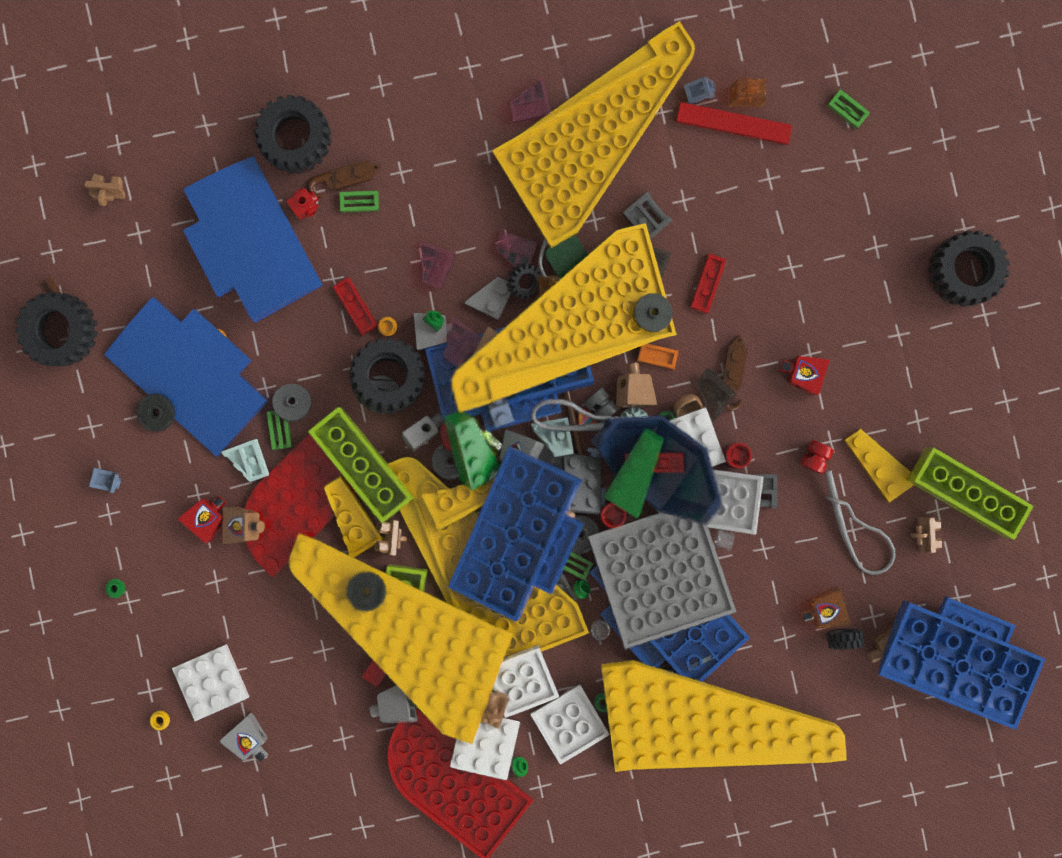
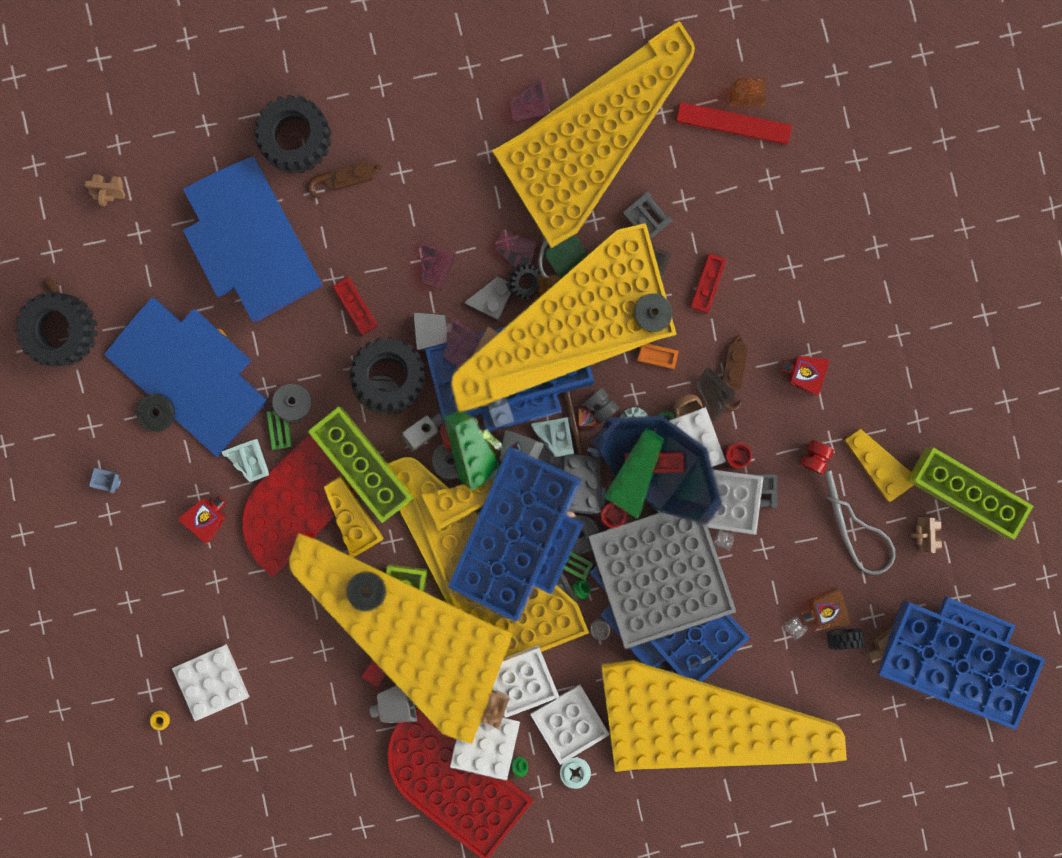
(120, 588): green plate -> none
(240, 525): medium nougat torso -> none
(246, 739): light grey torso -> none
(303, 203): red brick -> none
(375, 201): bright green tile -> none
(387, 326): light orange plate -> none
(392, 537): medium nougat hips -> none
(434, 320): green plate -> none
(576, 781): none -> light aqua gear
(588, 427): light grey piece -> none
(602, 708): green plate -> none
(635, 389): medium nougat torso -> none
(700, 90): sand blue bracket -> none
(795, 628): none -> clear wheel
(844, 115): bright green tile -> none
(992, 261): black tyre -> none

